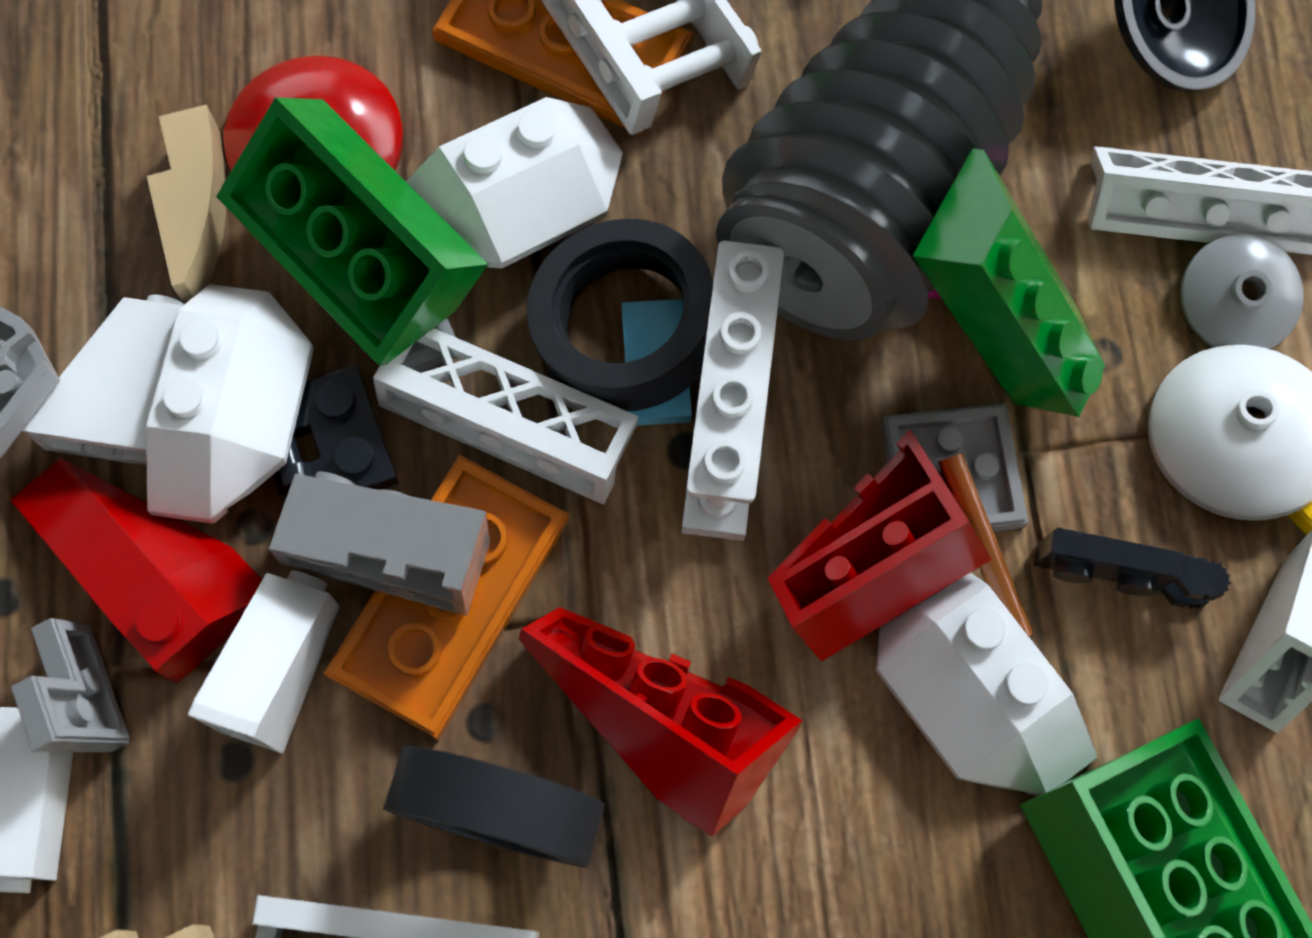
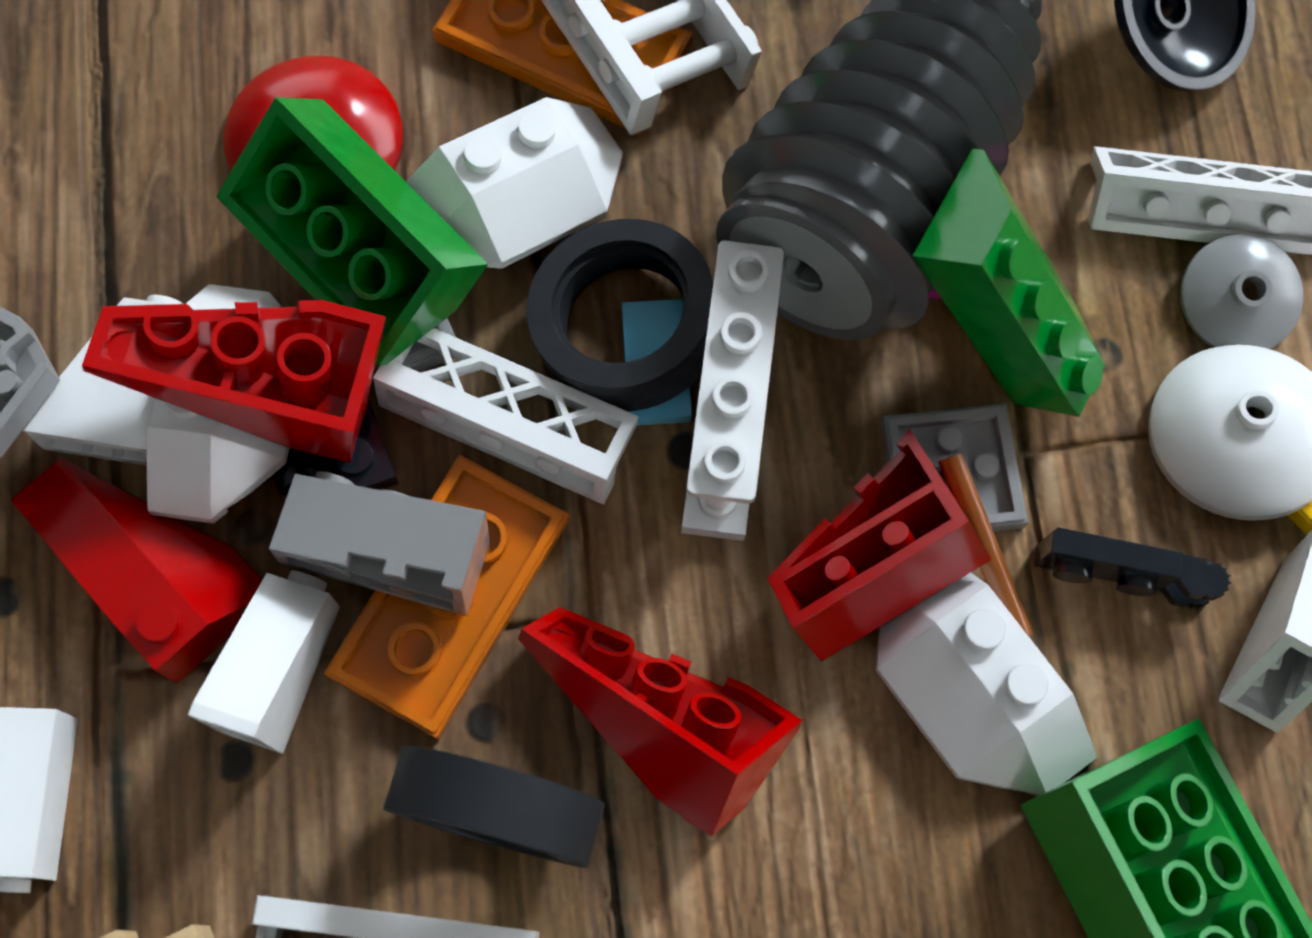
(75, 702): light grey tile -> none
(186, 200): tan slope -> none
(267, 371): none -> red wedge

